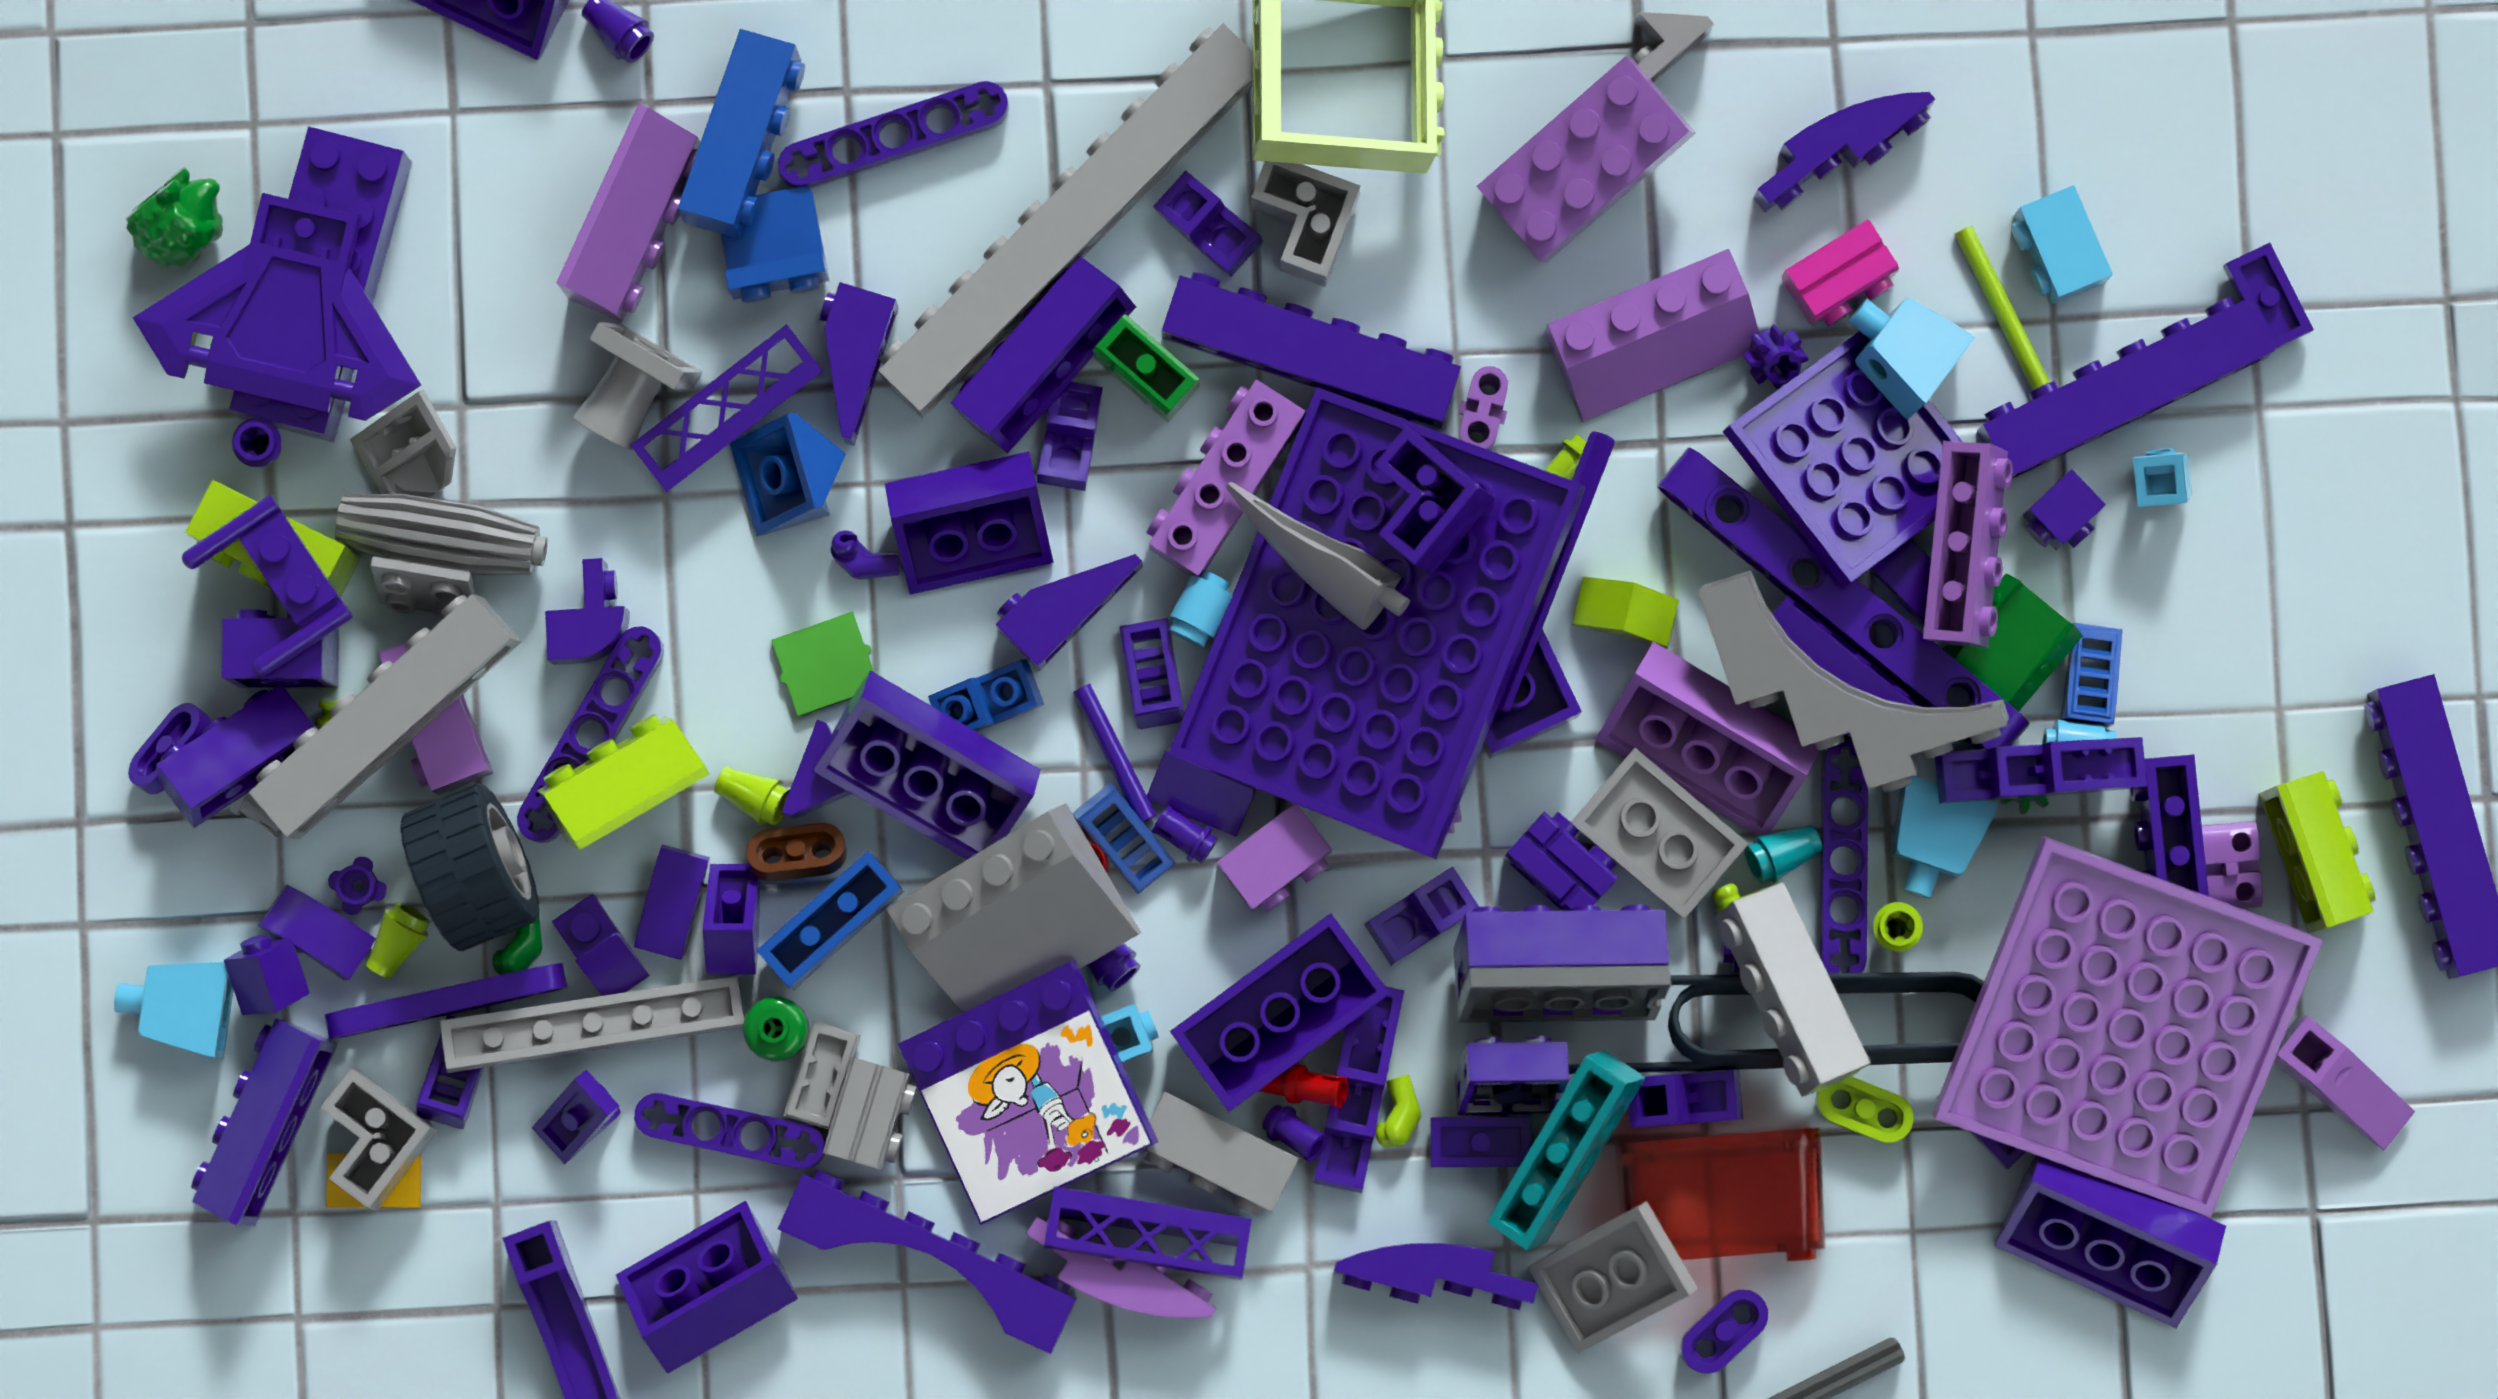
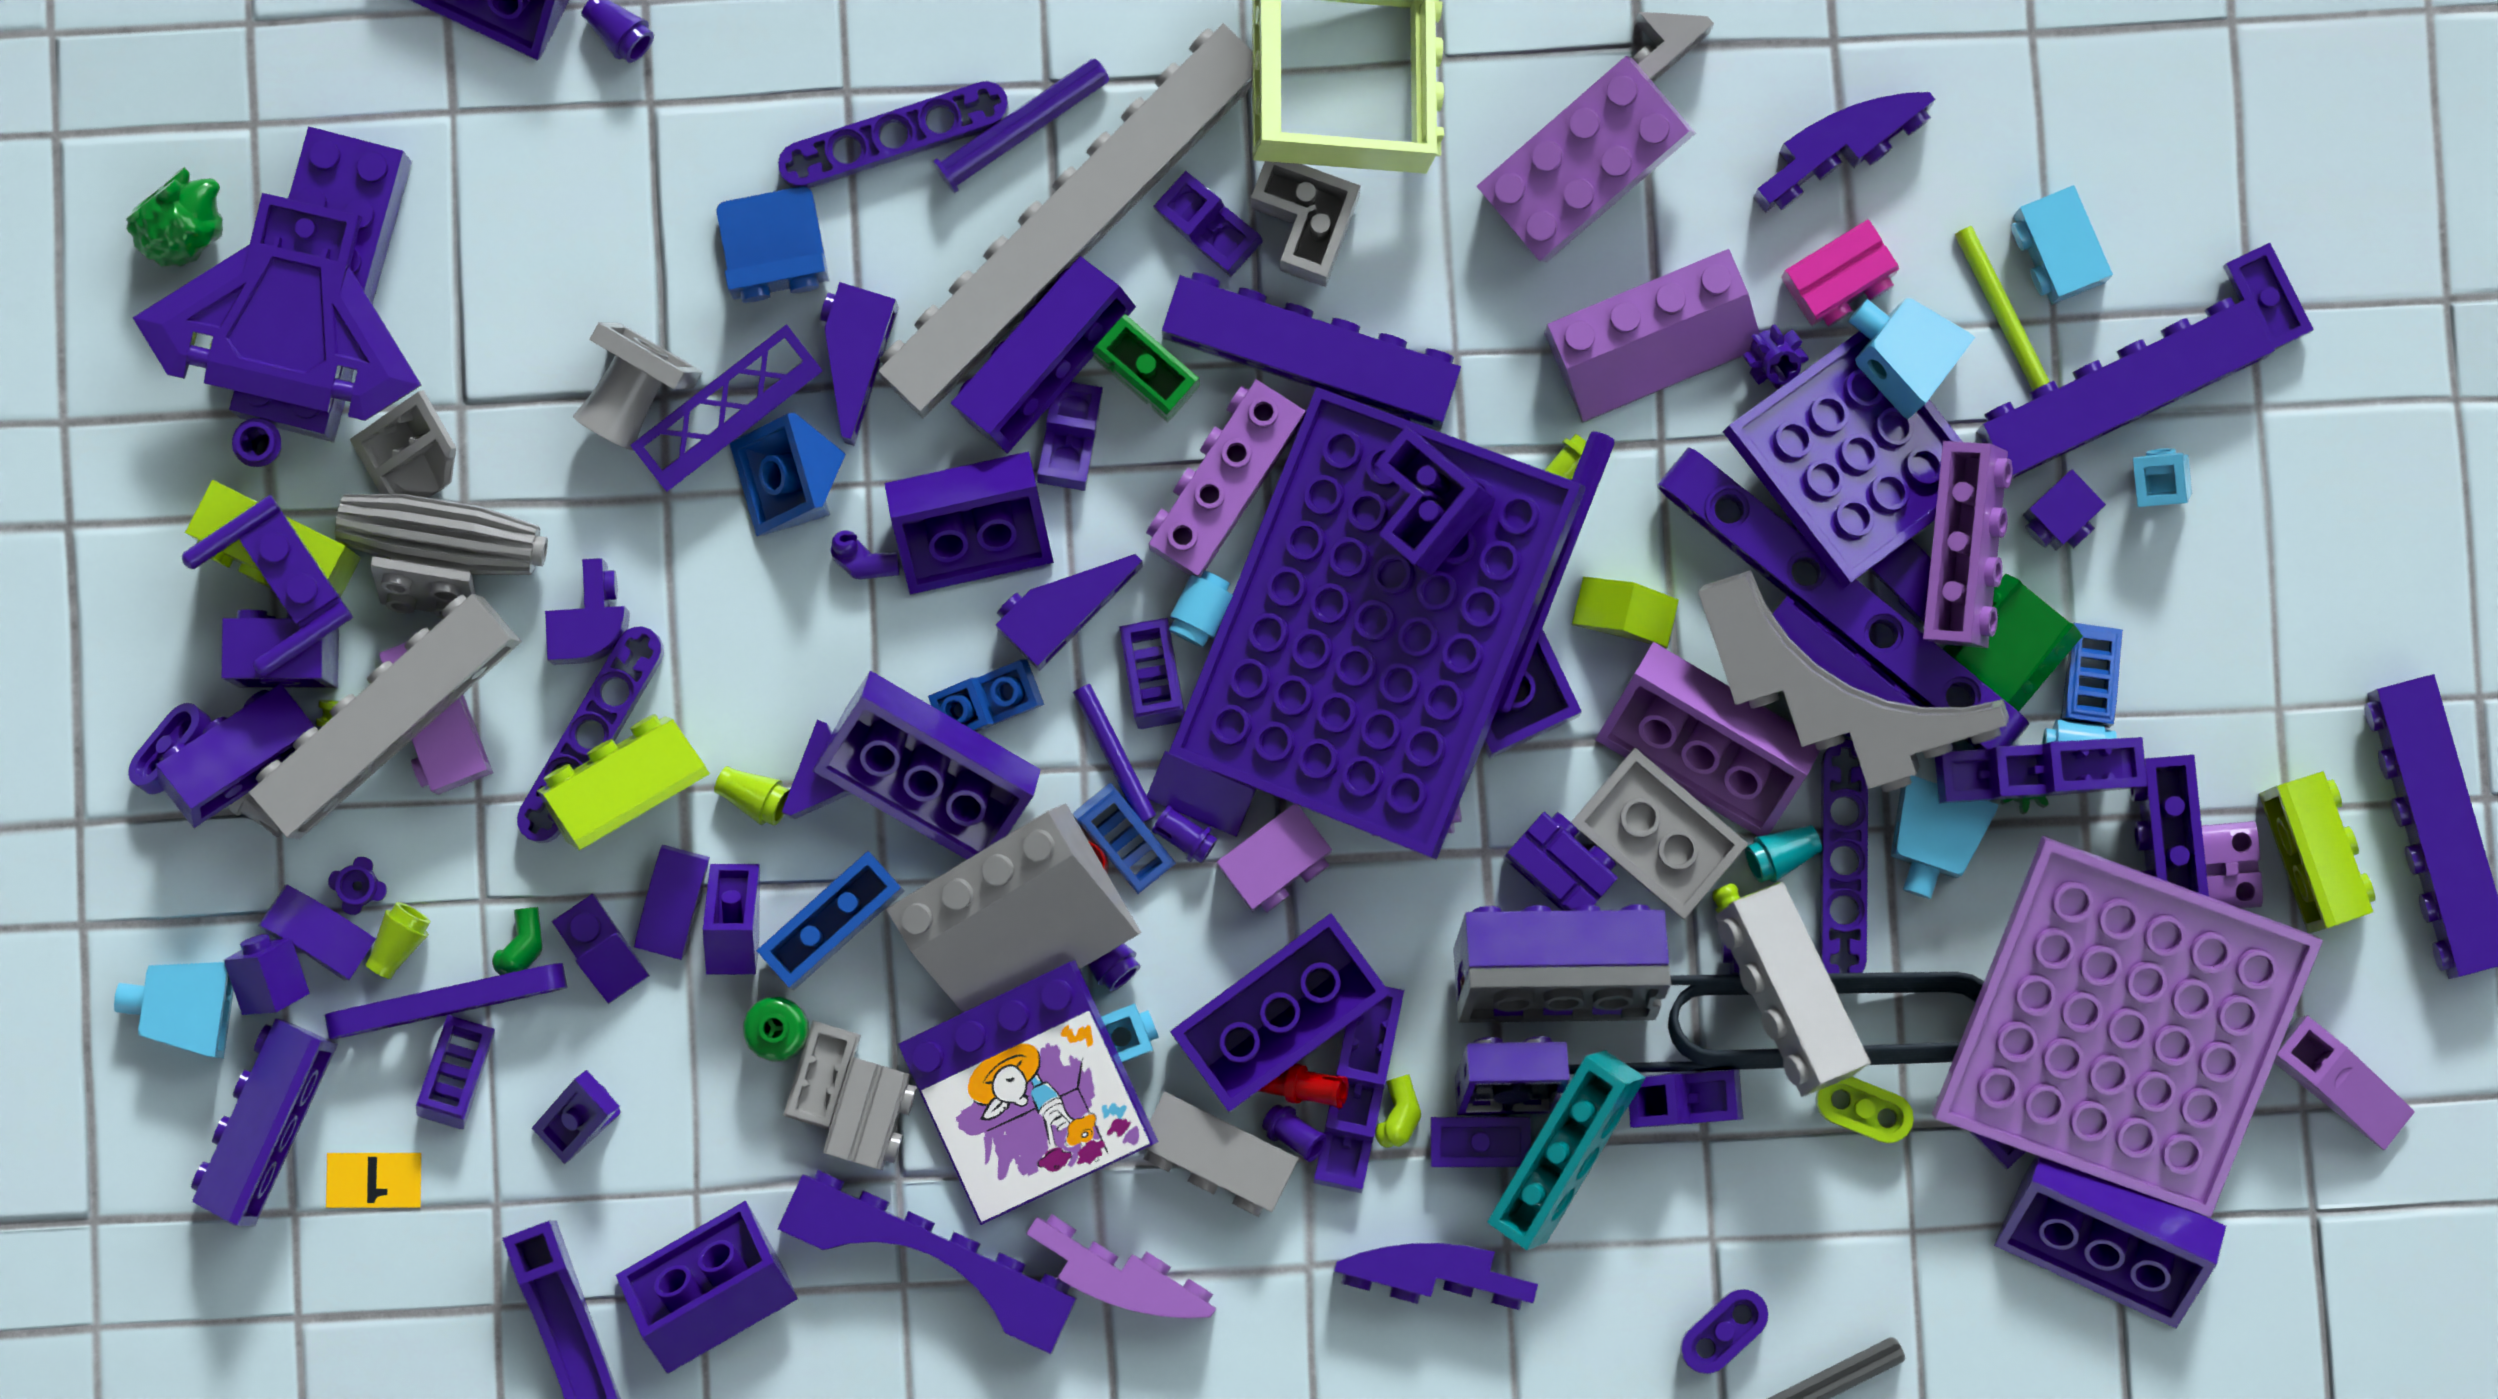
(387, 1133): light grey brick -> none
(469, 867): black wheel -> none
(592, 1024): light grey plate -> none
(630, 215): medium lavender slope -> none
(729, 1136): dark purple beam -> none
(741, 133): blue brick -> none
(797, 849): reddish brown plate -> none
(823, 663): bright green piece -> none
(1021, 123): none -> dark purple axle
(1147, 1218): dark purple fence -> none
(1337, 571): light grey piece -> none
(1421, 915): dark purple slope -> none
(1481, 411): medium lavender piece -> none
(1612, 1277): light grey plate -> none
(1730, 1192): clear red windscreen -> none
(1910, 924): lime cone -> none

